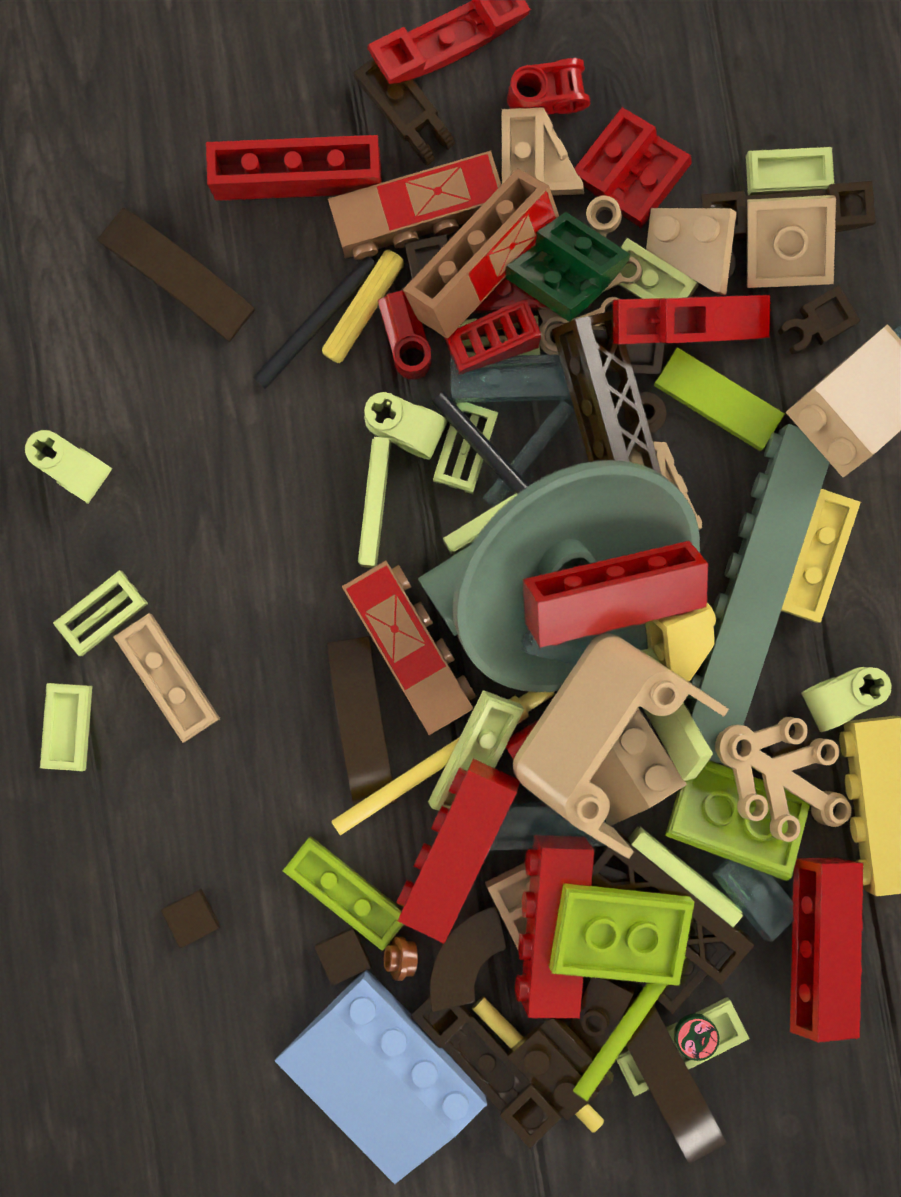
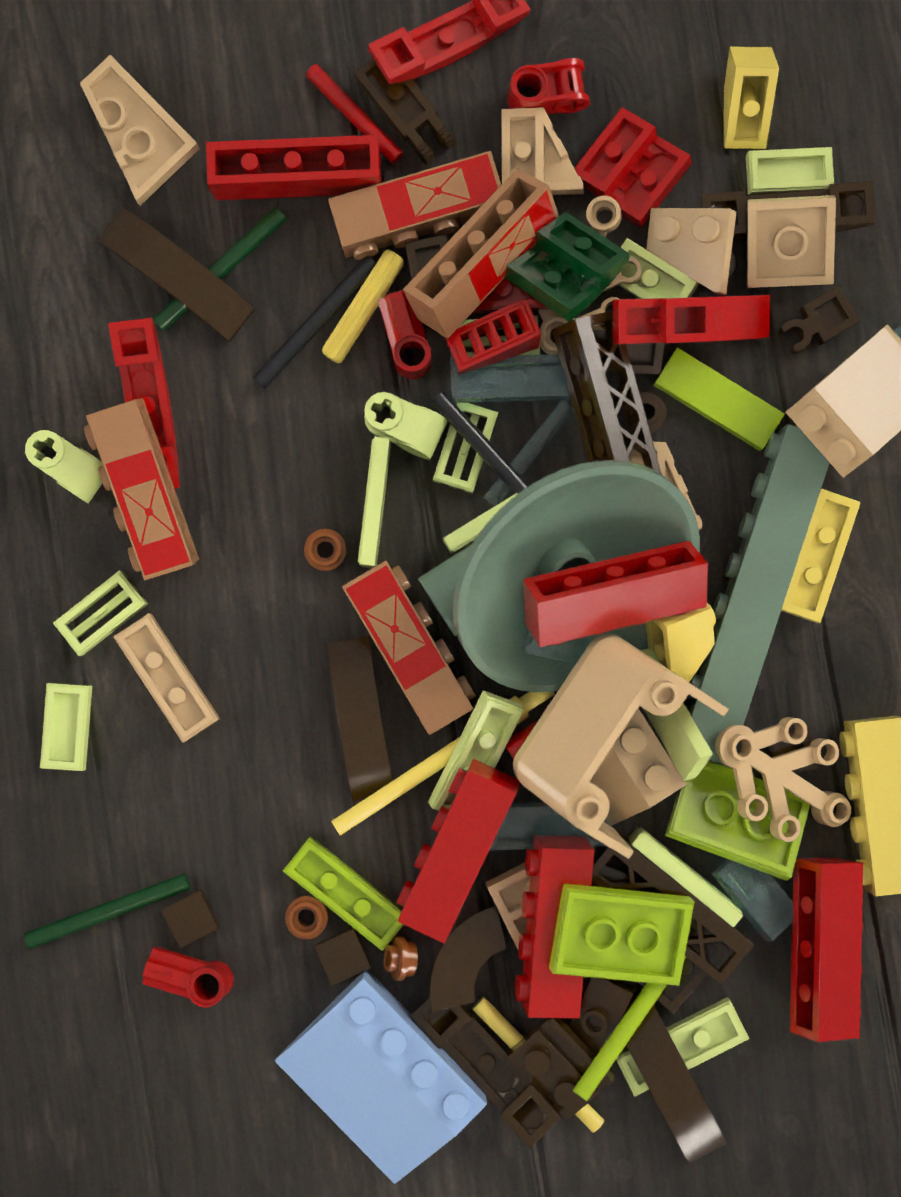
(107, 911): none -> dark green bar
(140, 132): none -> tan wing
(141, 488): none -> medium nougat brick
(144, 376): none -> red slope
(183, 976): none -> red piece
(227, 261): none -> dark green bar
(303, 930): none -> dark orange plate
(325, 536): none -> dark orange plate
(353, 112): none -> red bar
(696, 1037): tile -> none
(749, 96): none -> light yellow slope
(840, 699): yellowish green piece -> none

